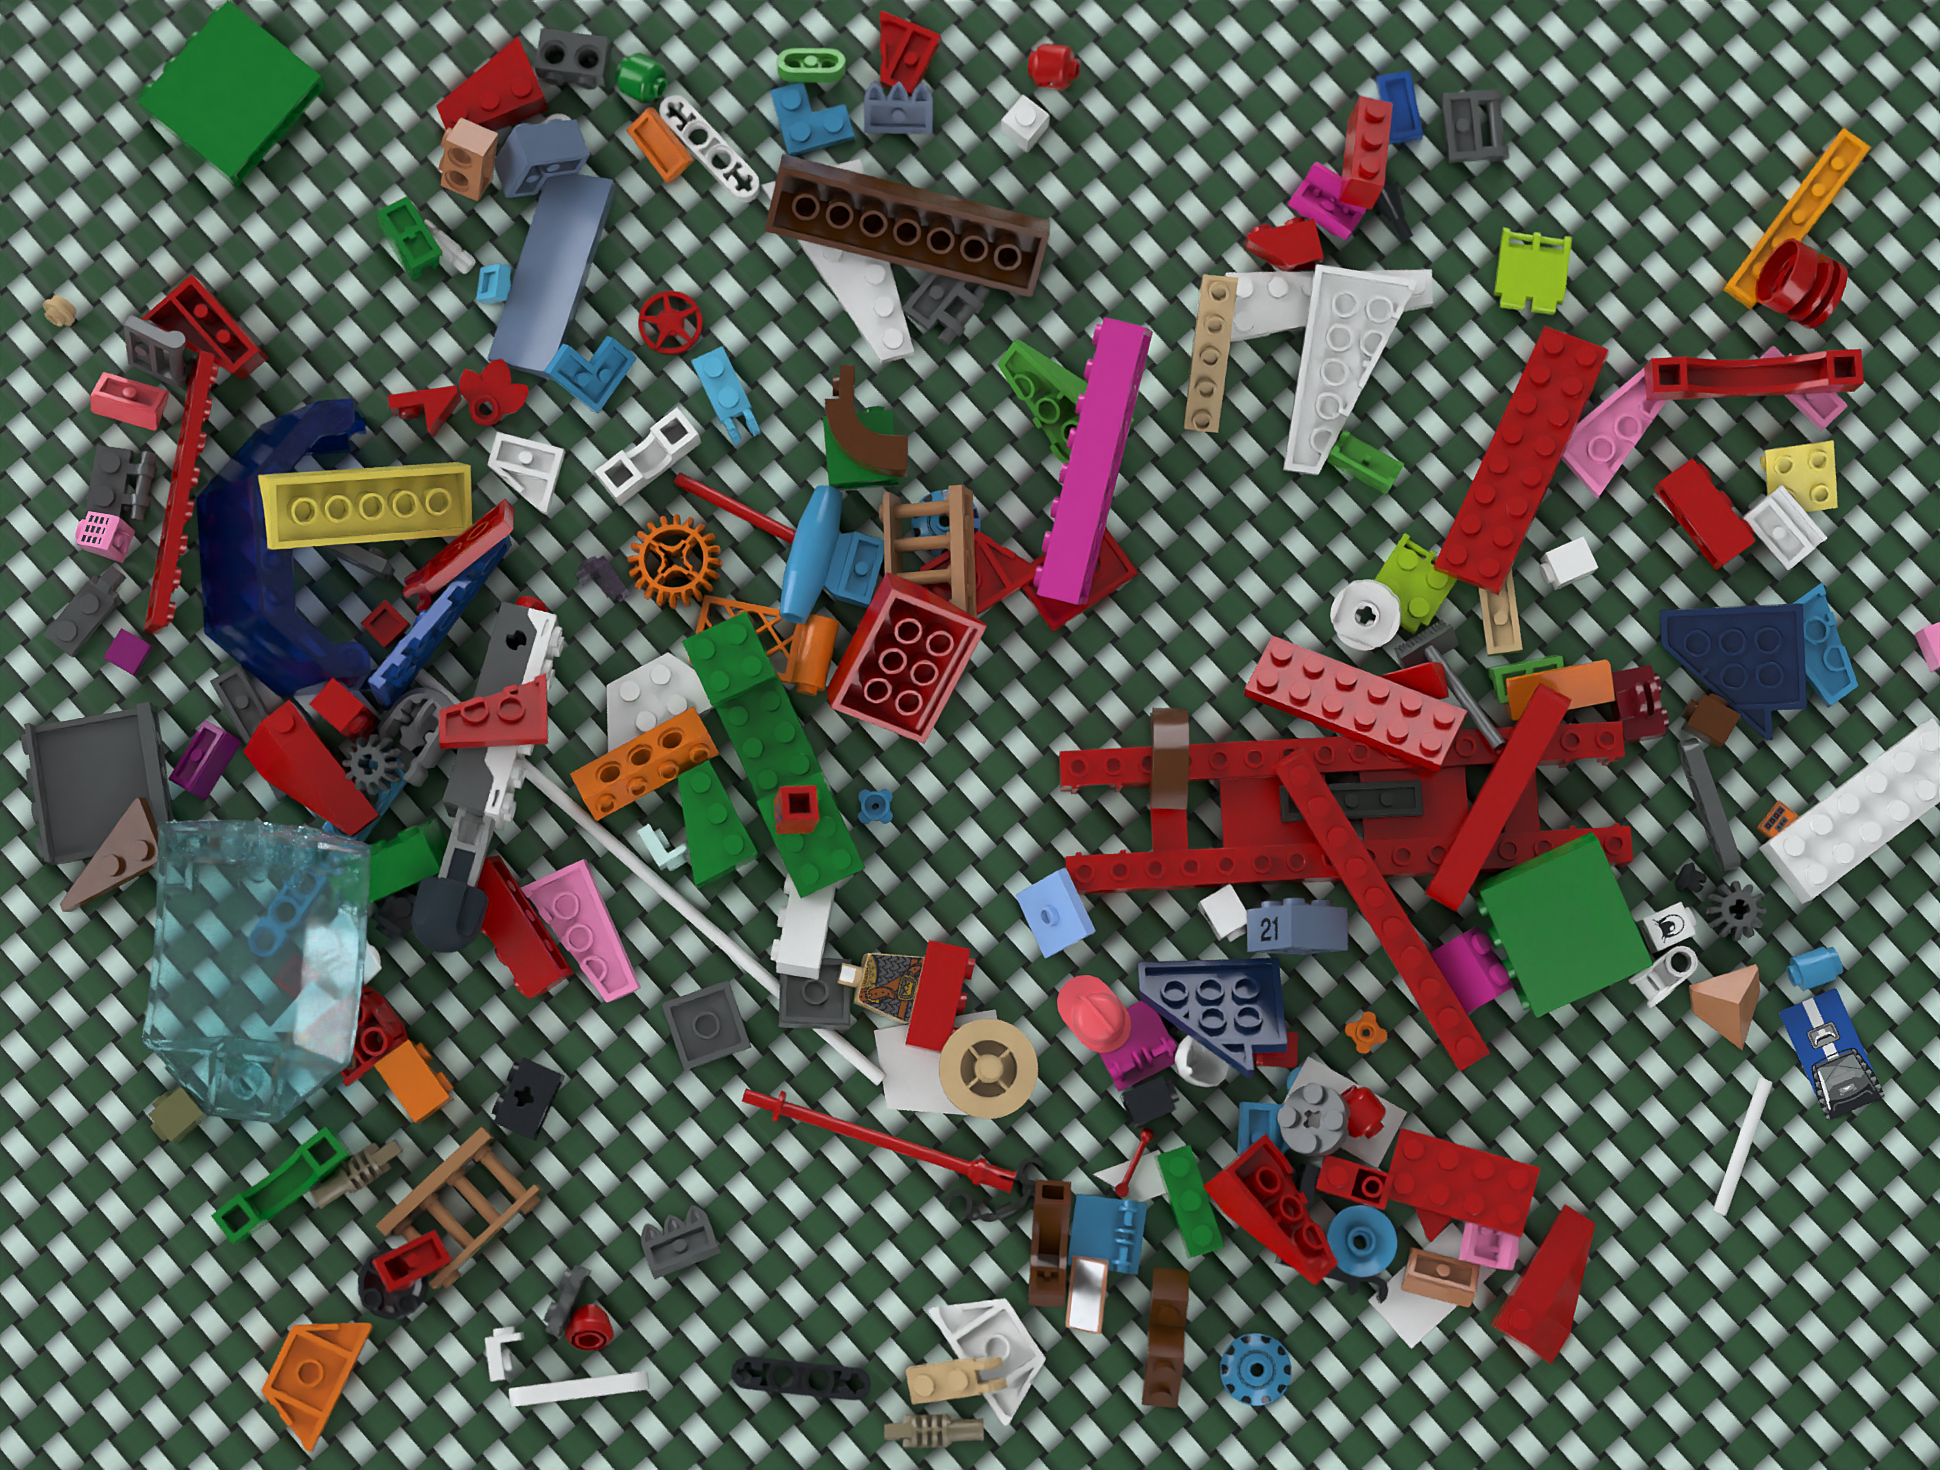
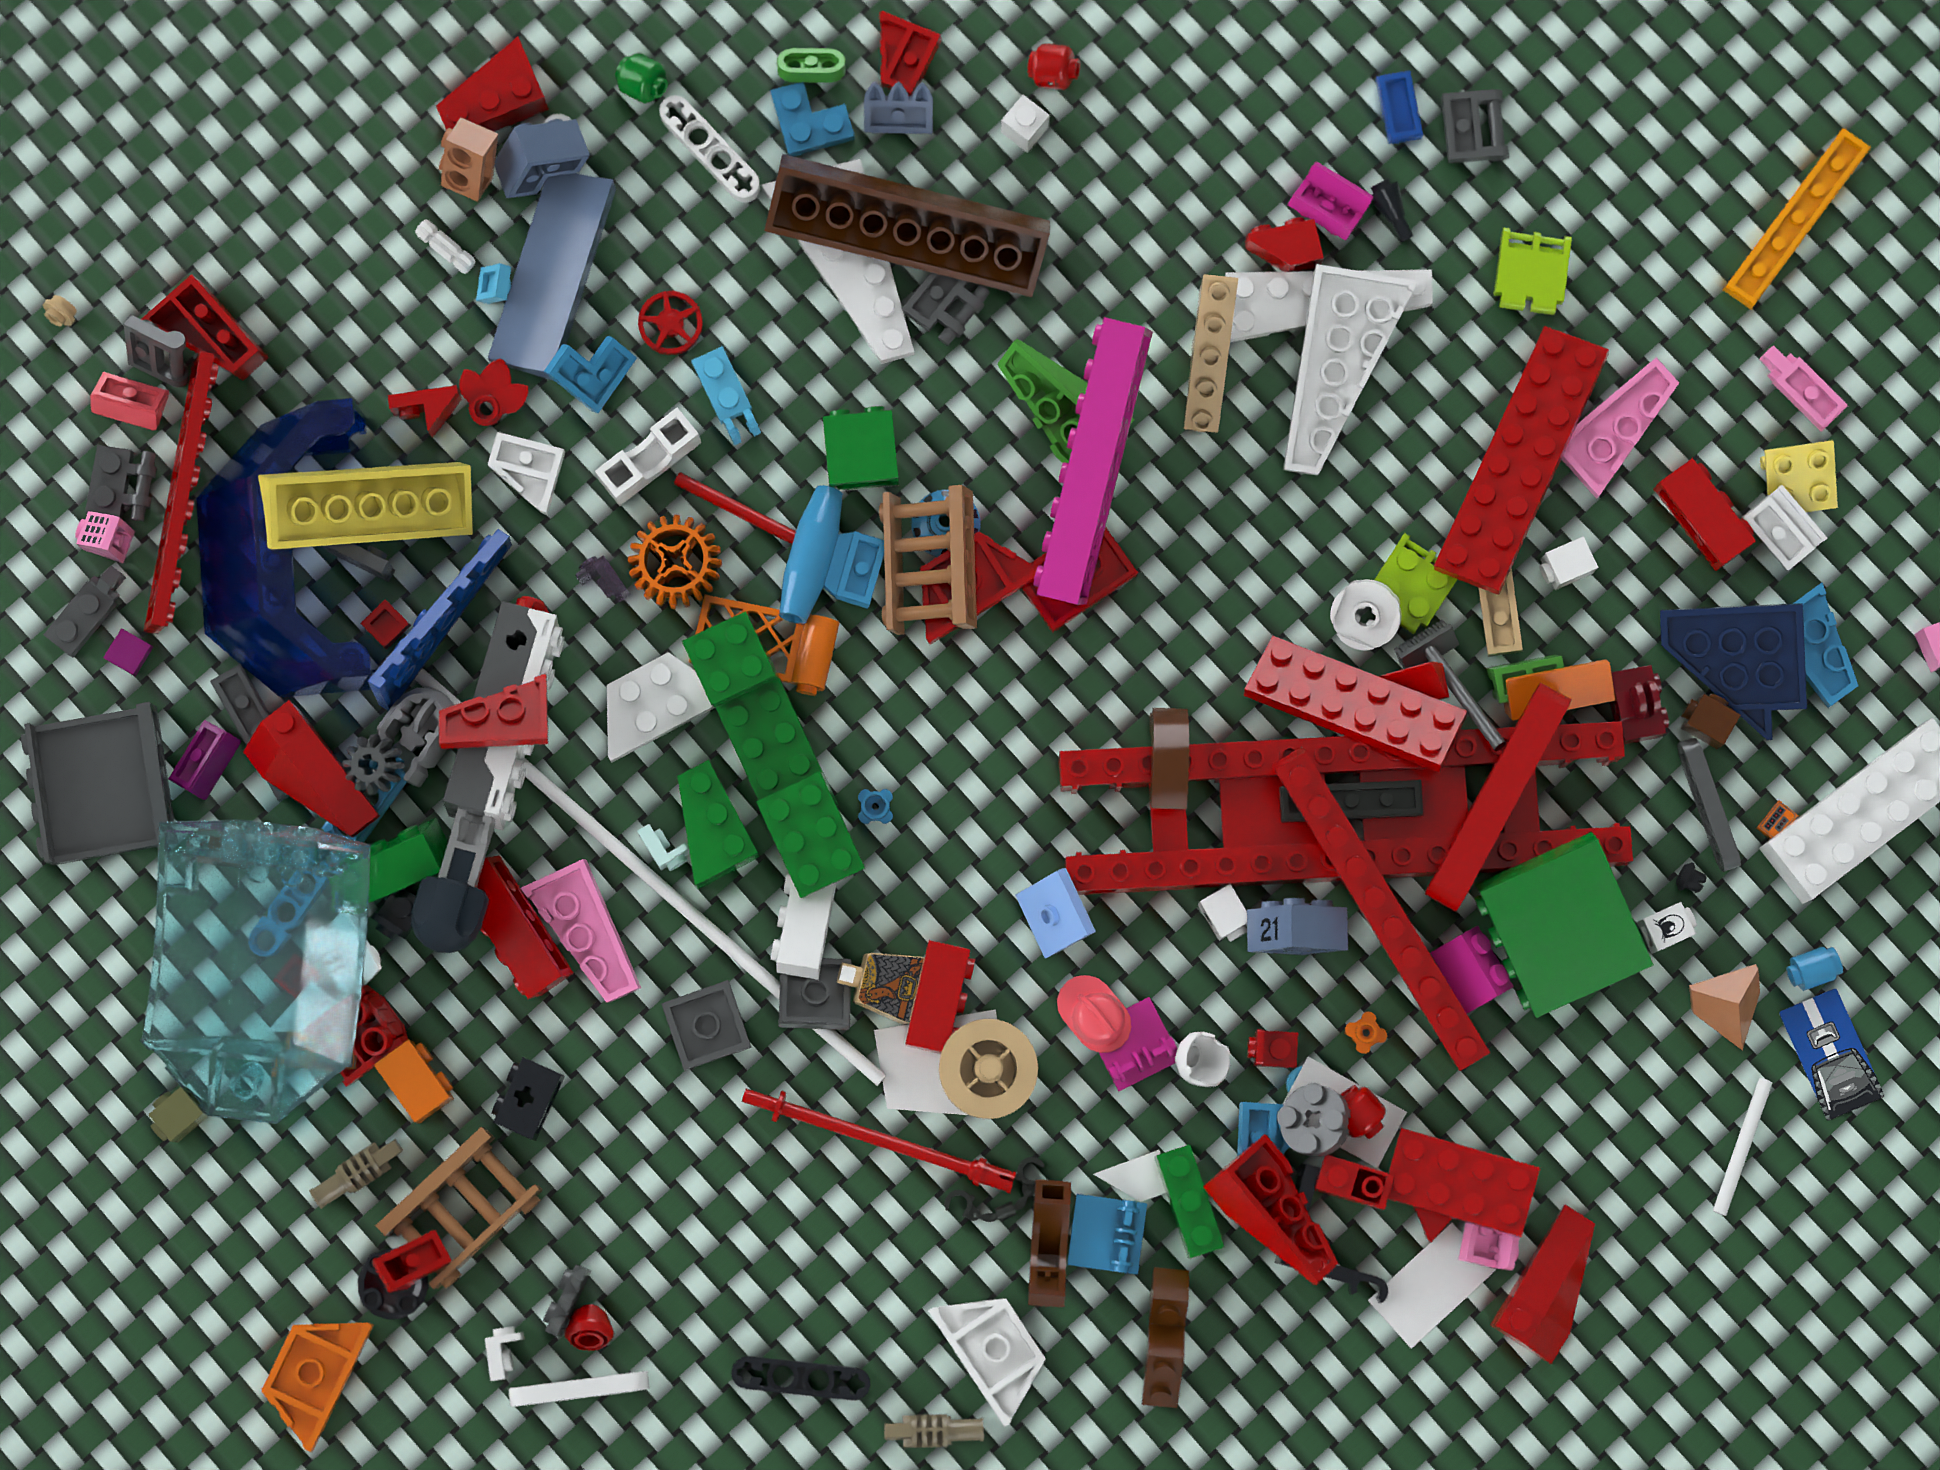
(123, 856): wing -> none
(231, 93): green brick -> none
(284, 1186): green arch -> none
(345, 711): red brick -> none
(409, 237): green hinge -> none
(460, 554): red tile -> none
(576, 49): dark grey brick -> none
(644, 764): orange brick -> none
(660, 145): orange tile -> none
(680, 1243): dark grey plate -> none
(796, 809): red brick -> none
(868, 450): reddish brown arch -> none
(904, 659): red slope -> none
(952, 1379): tan hinge -> none
(1087, 1294): flat silver slope -> none
(1122, 1188): red hinge -> none
(1149, 1101): black brick -> none
(1221, 1004): dark blue wing -> none
(1237, 1363): dark azure dish -> none
(1365, 462): bright green hinge -> none
(1366, 152): red brick -> none
(1376, 1233): dark azure dish -> none
(1440, 1277): nougat slope -> none
(1663, 976): white piece -> none
(1712, 378): red arch -> none
(1742, 923): dark grey gear -> none
(1801, 283): red wheel -> none

